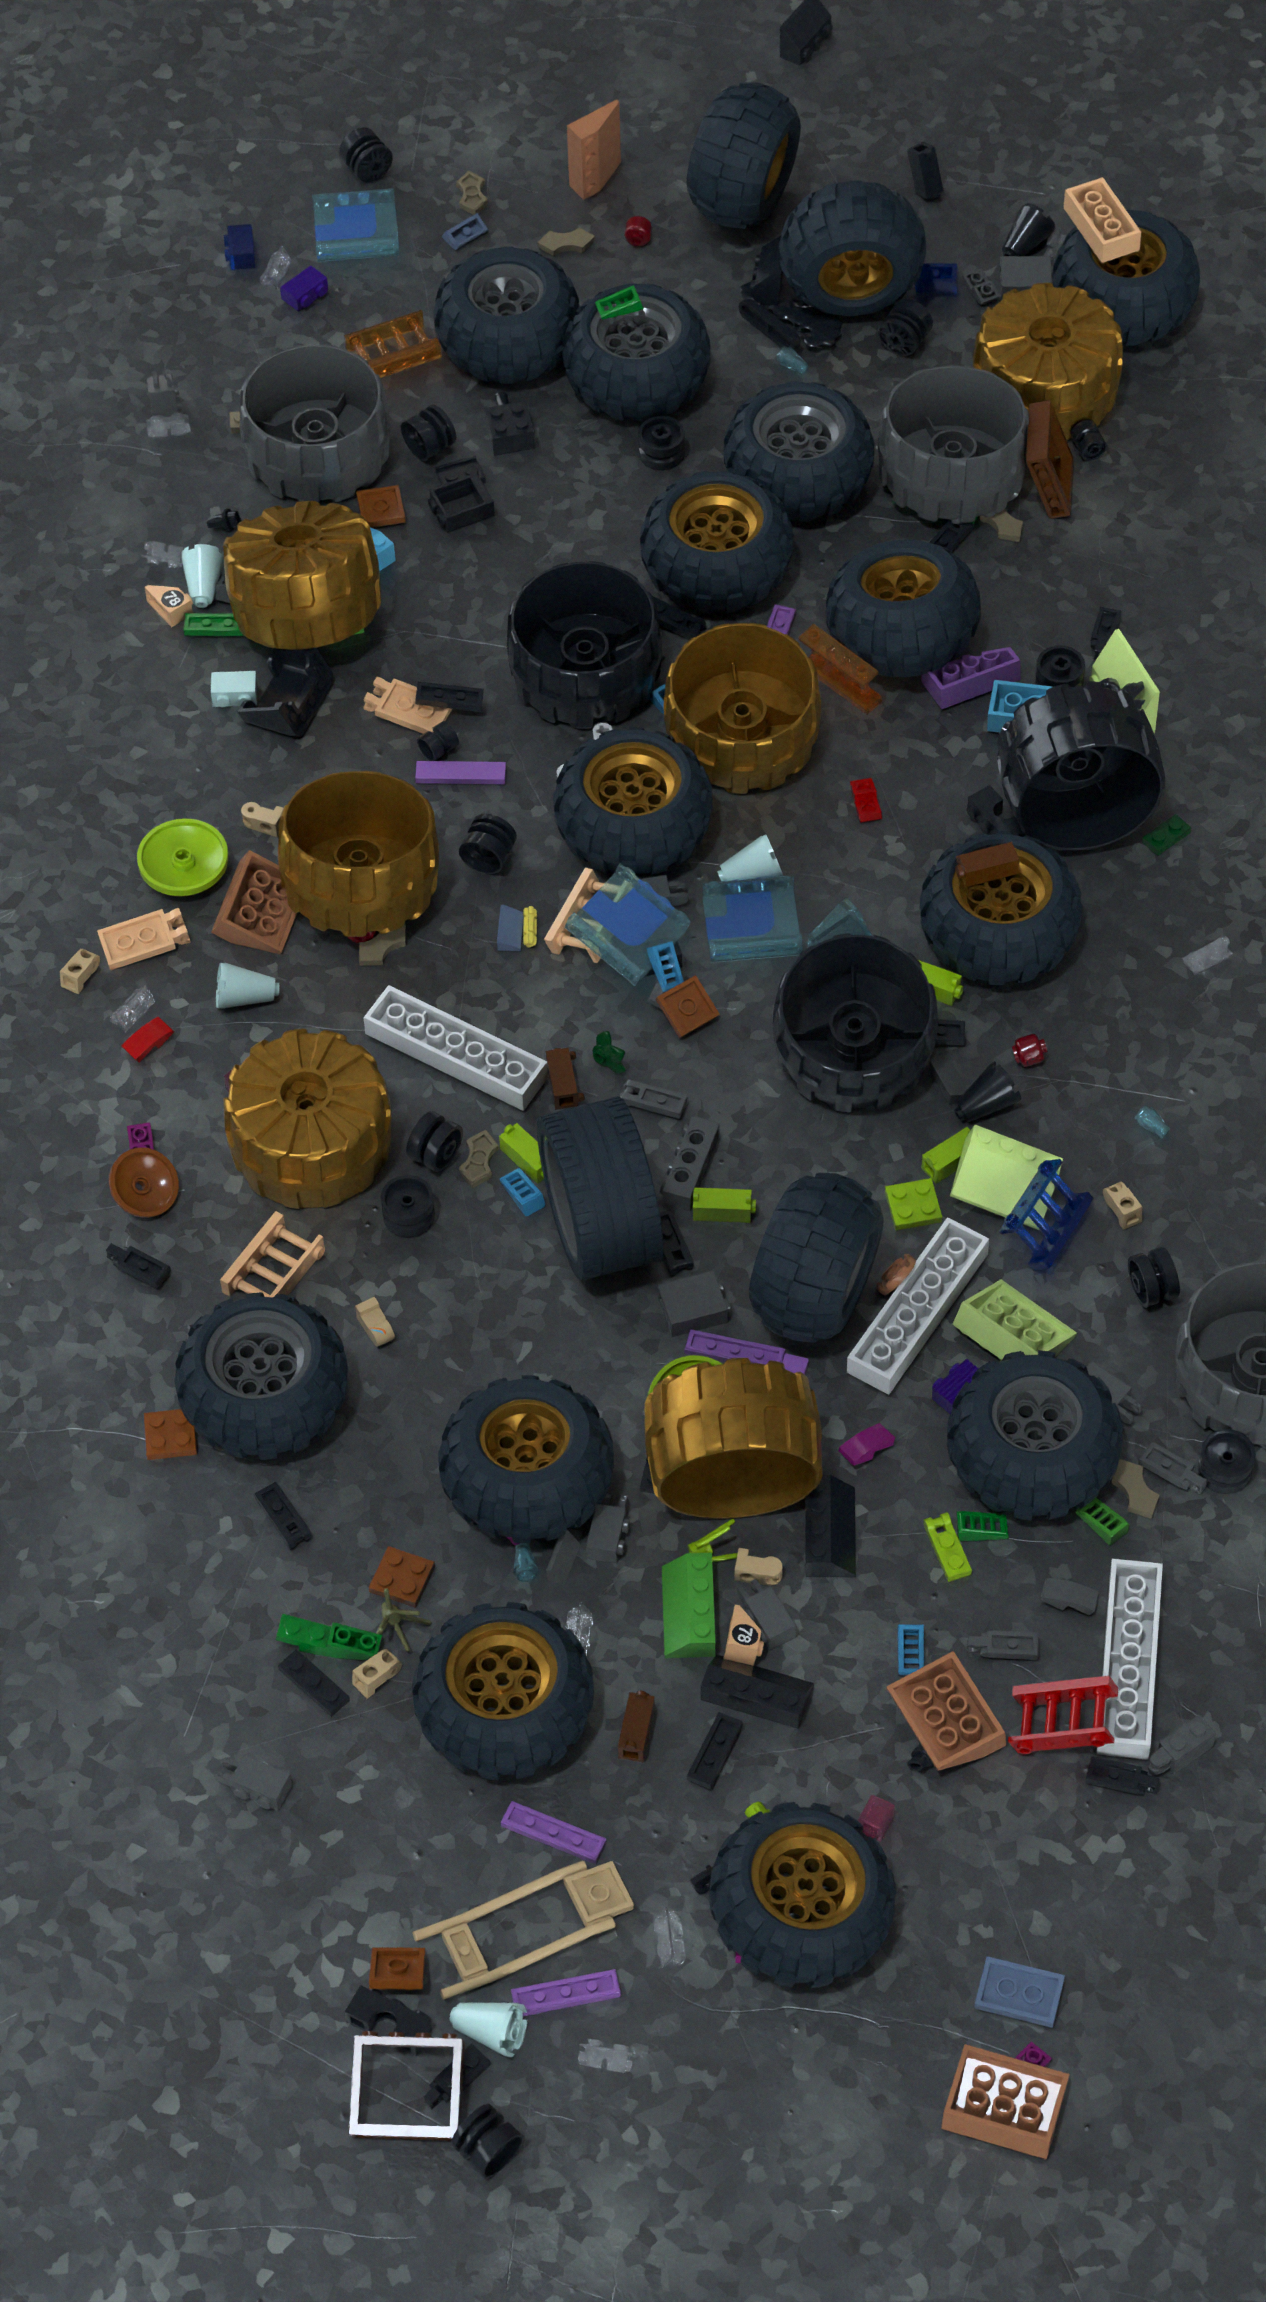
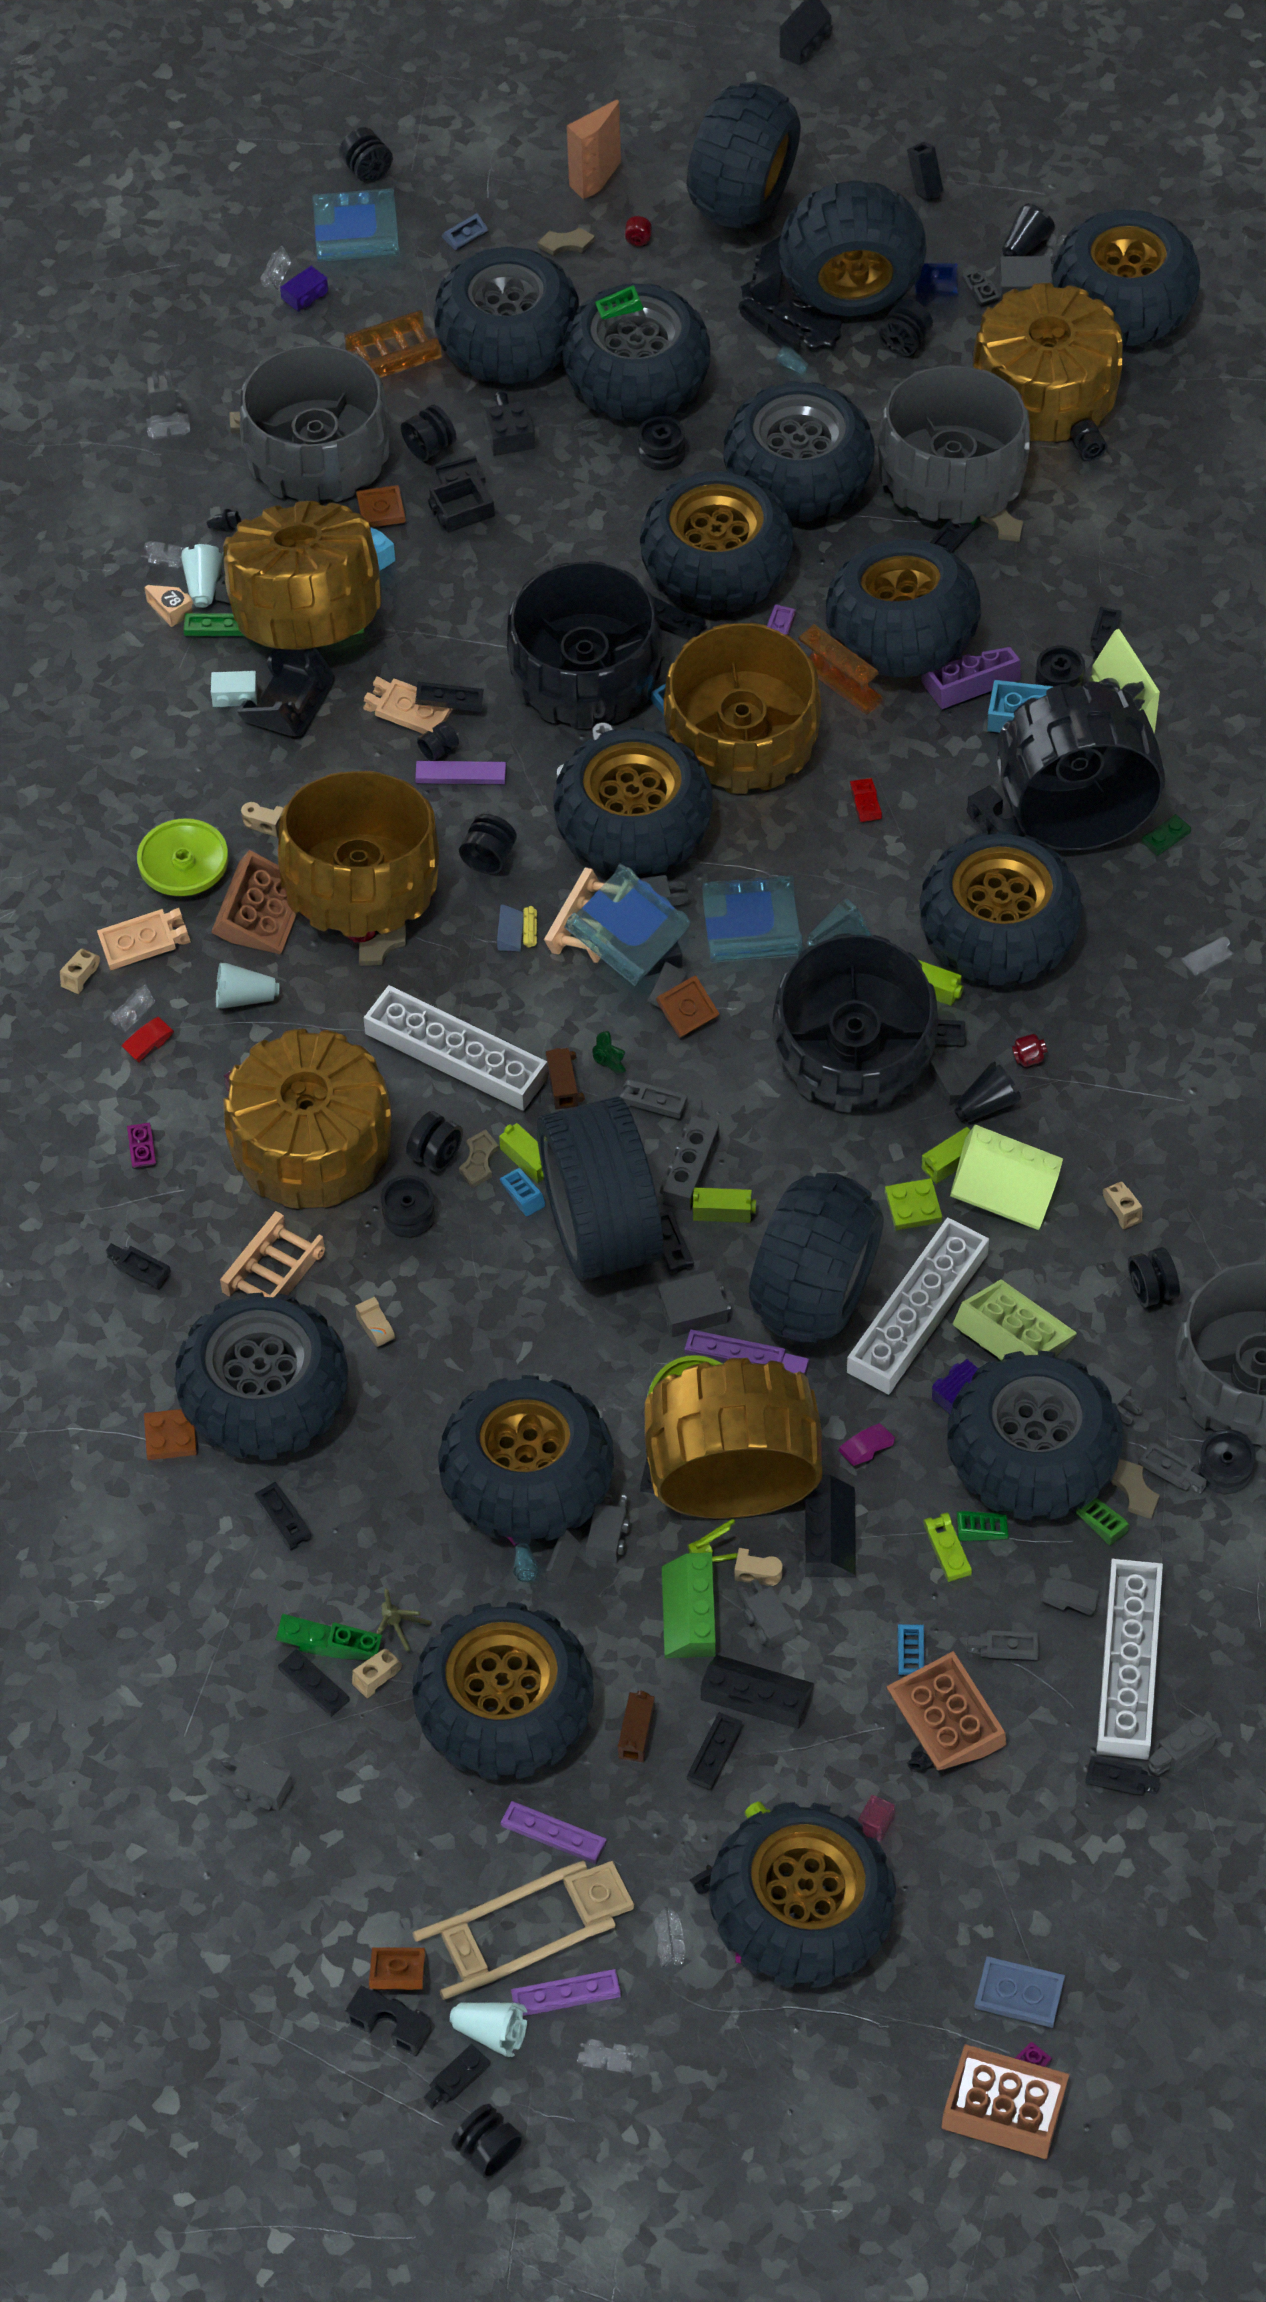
(155, 1176): dark orange dish -> none
(240, 247): clear blue brick -> none
(398, 2039): window -> none
(403, 1576): dark orange plate -> none
(472, 200): dark tan tile -> none
(579, 1621): clear hinge -> none
(670, 955): dark azure slope -> none
(743, 1638): light nougat slope -> none
(751, 862): light aqua cone -> none
(895, 1274): nougat tile -> none
(987, 864): reddish brown brick -> none
(1050, 475): reddish brown window -> none
(1059, 1692): red fence -> none
(1065, 1219): clear blue fence -> none
(1102, 220): light nougat brick -> none
(1151, 1121): clear light blue cone -> none

